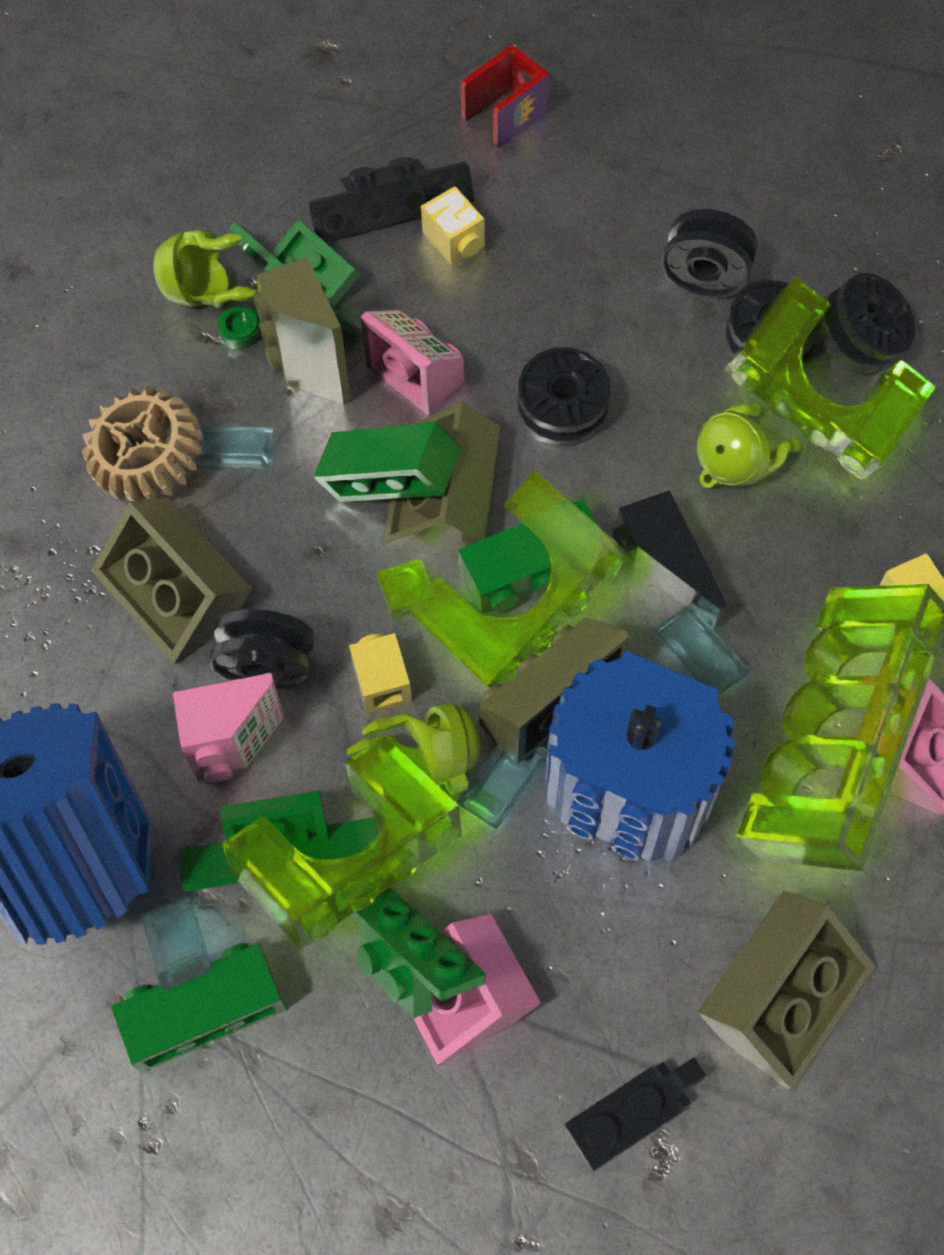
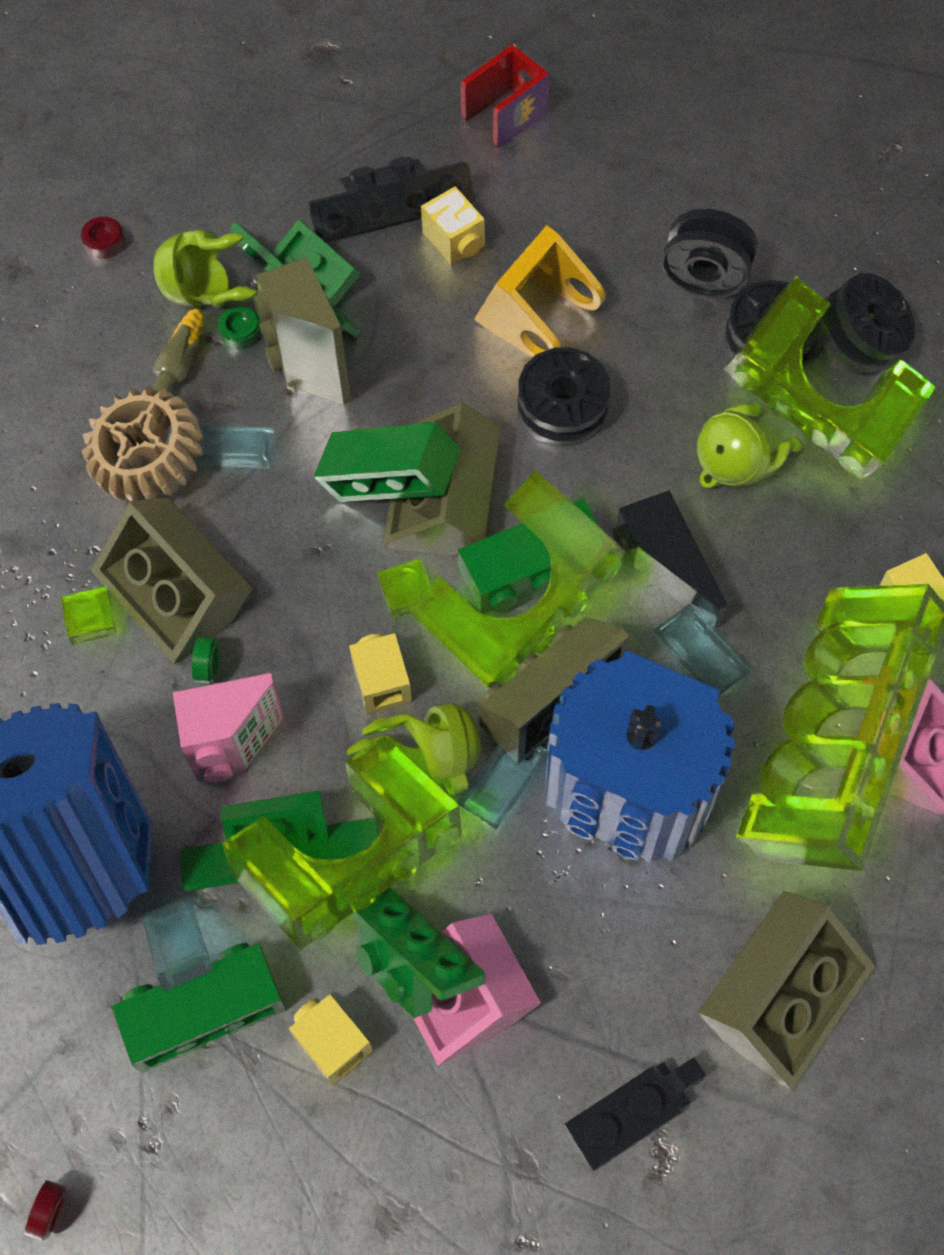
(45, 1210): none -> dark red tile
(88, 615): none -> clear neon green plate
(103, 237): none -> dark red tile
(176, 355): none -> olive piece
(205, 660): none -> green tile
(262, 643): black wheel -> none
(329, 1038): none -> light yellow brick
(411, 358): bright pink slope -> none
(552, 265): none -> yellow hose

